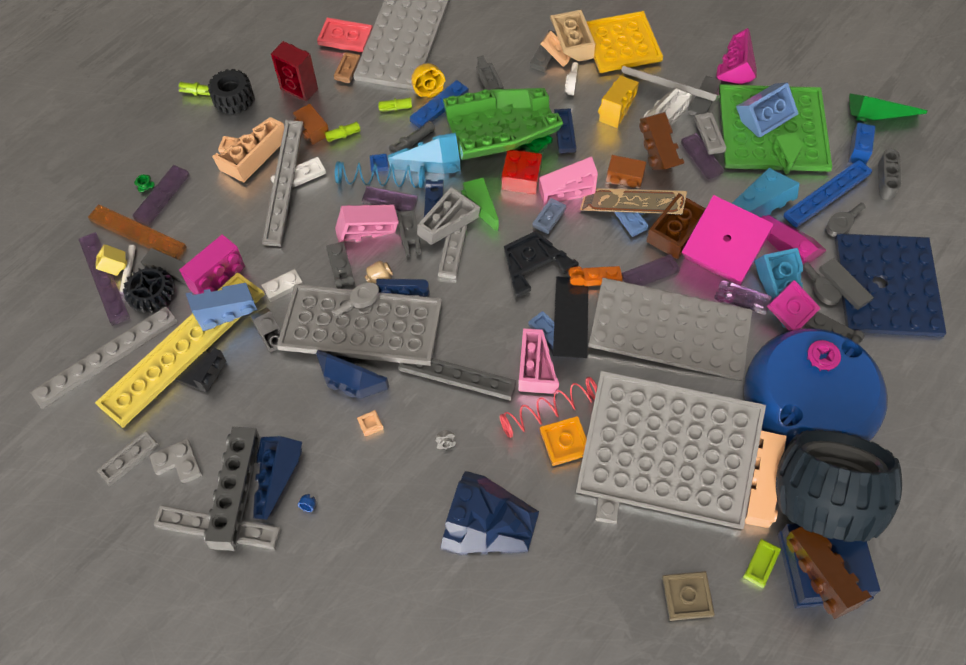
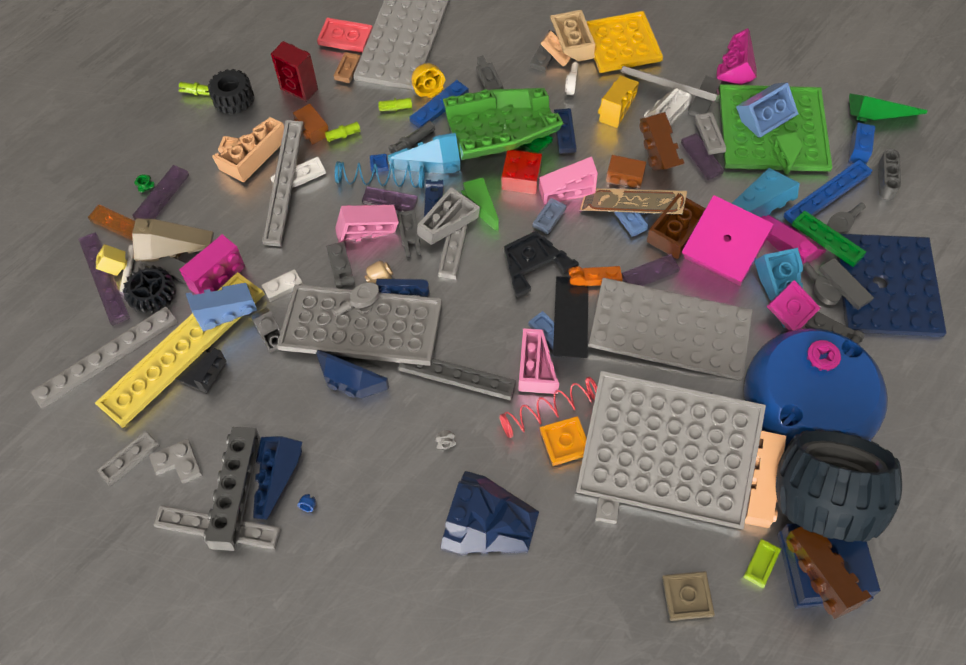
(160, 239): none -> dark tan wedge
(370, 423): light nougat tile -> none
(743, 297): clear purple plate -> none
(829, 238): none -> green plate

